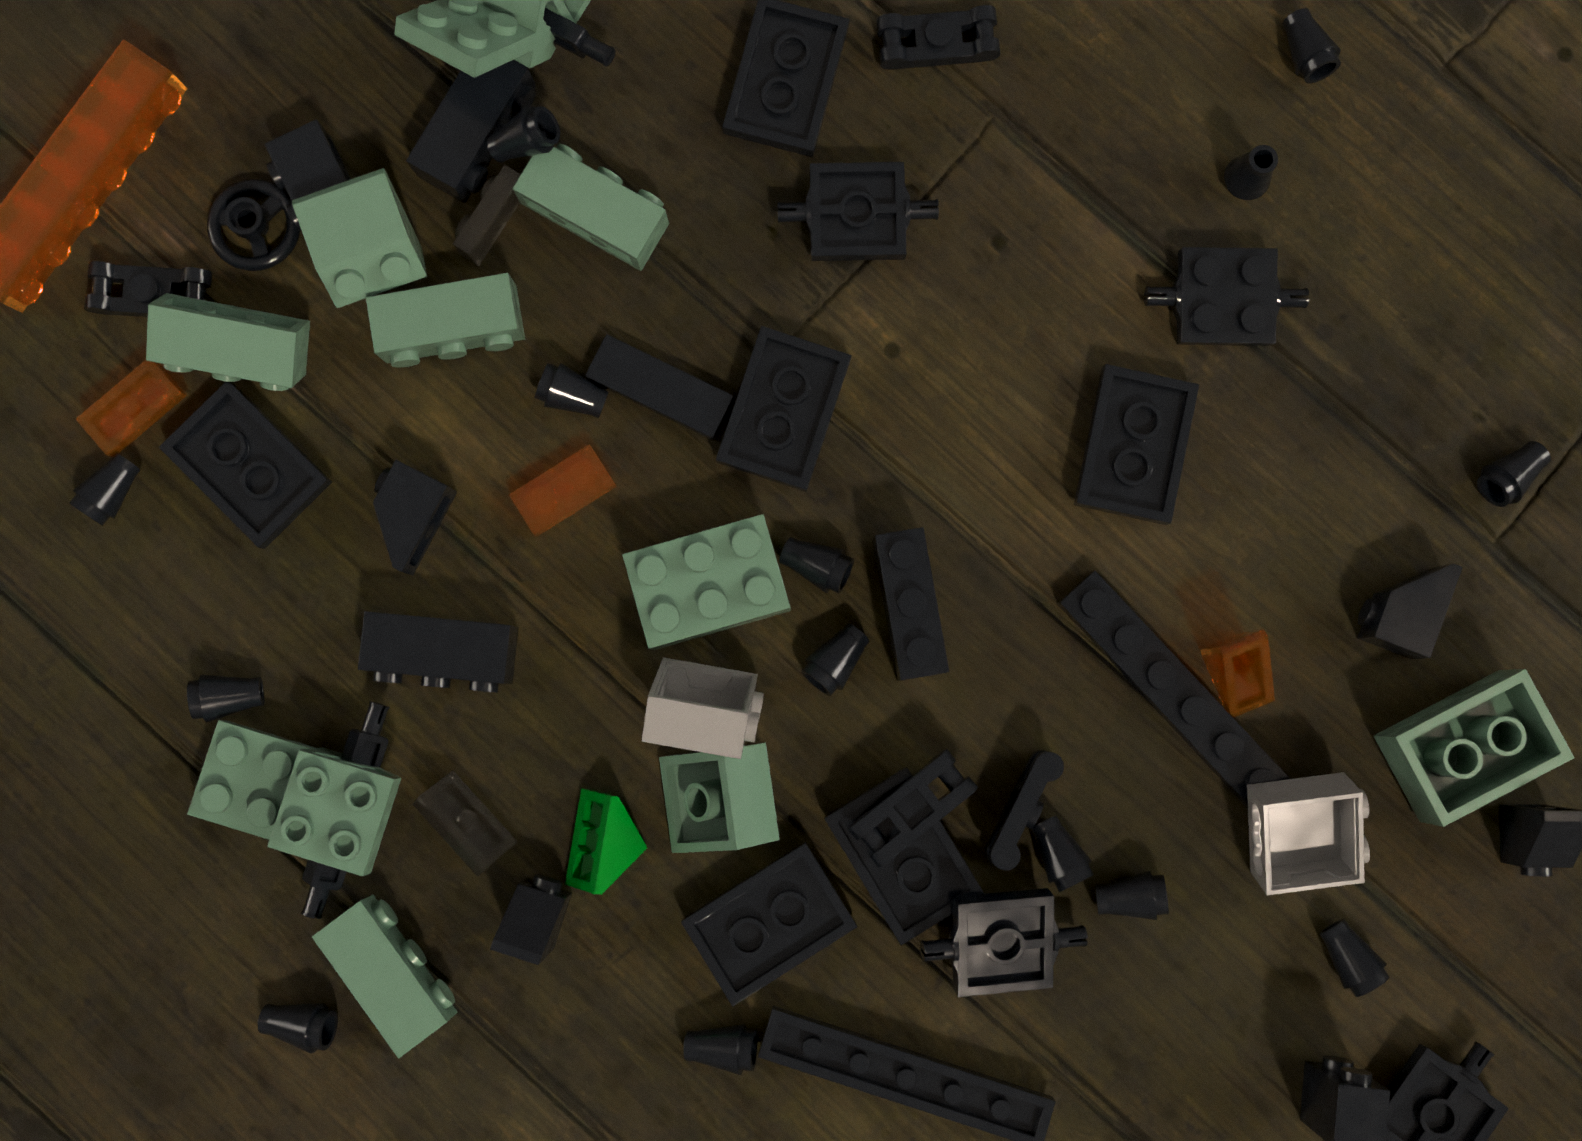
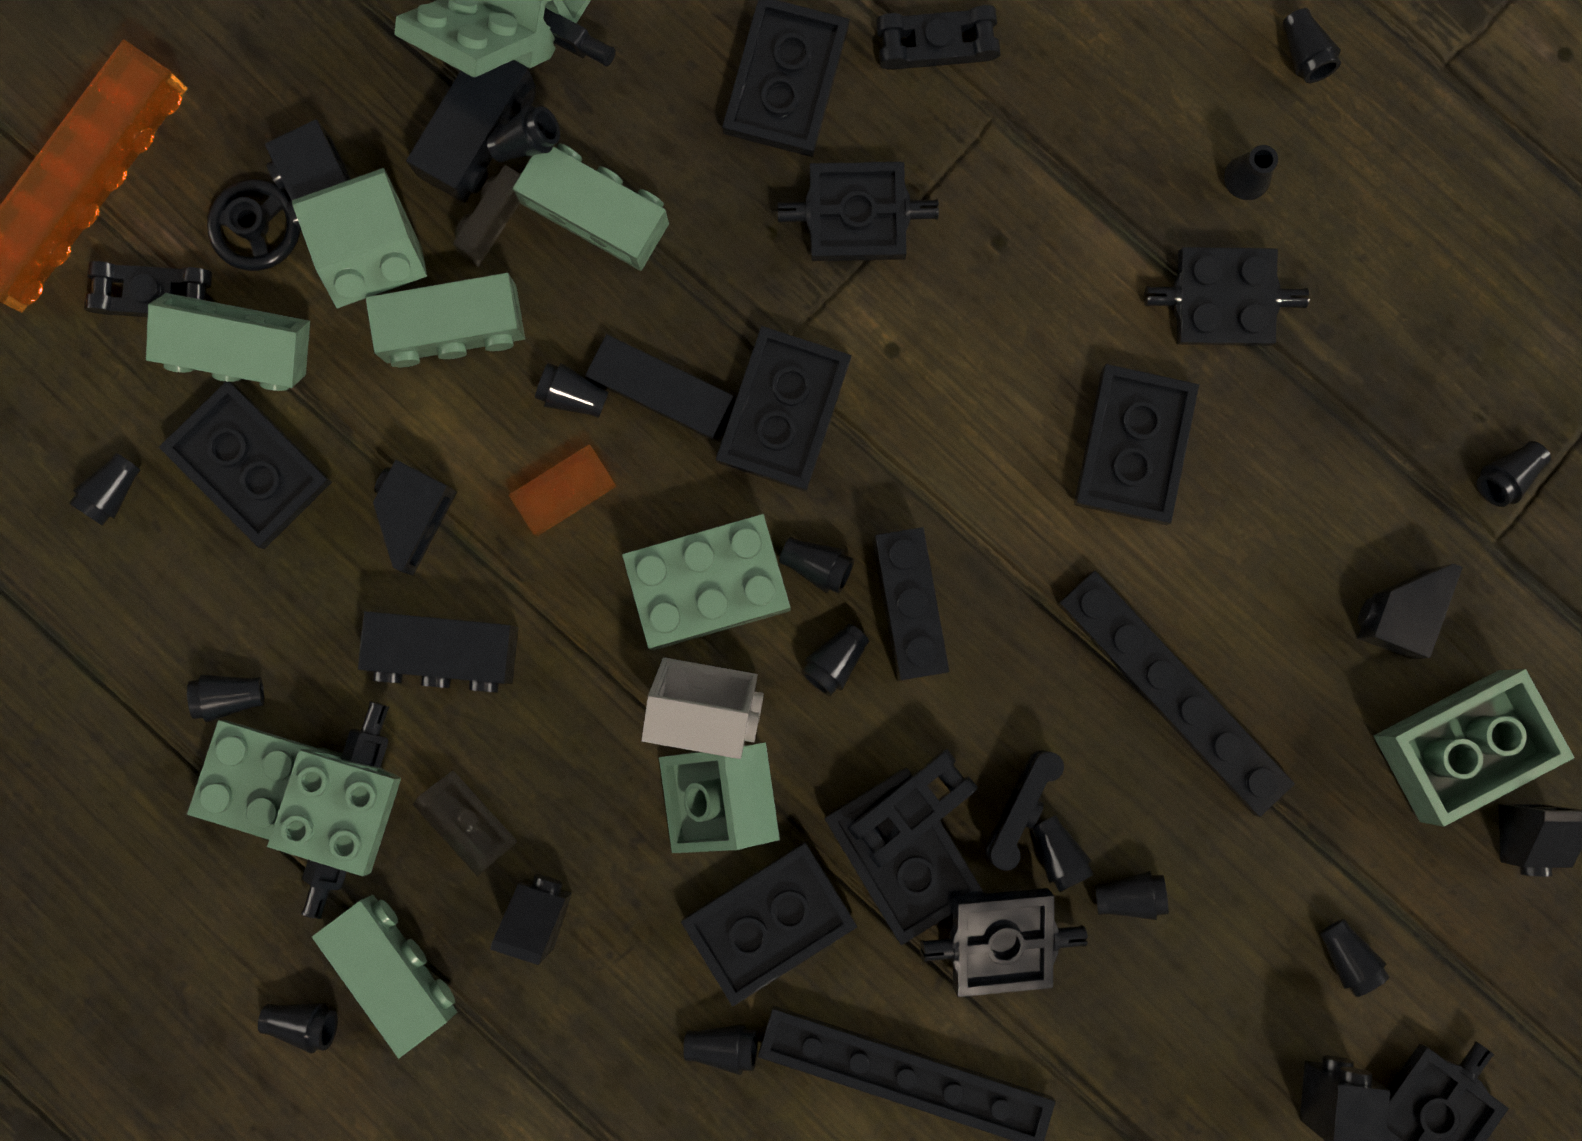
(131, 407): clear orange plate -> none
(602, 842): green slope -> none
(1241, 671): clear orange slope -> none
(1307, 833): light grey piece -> none

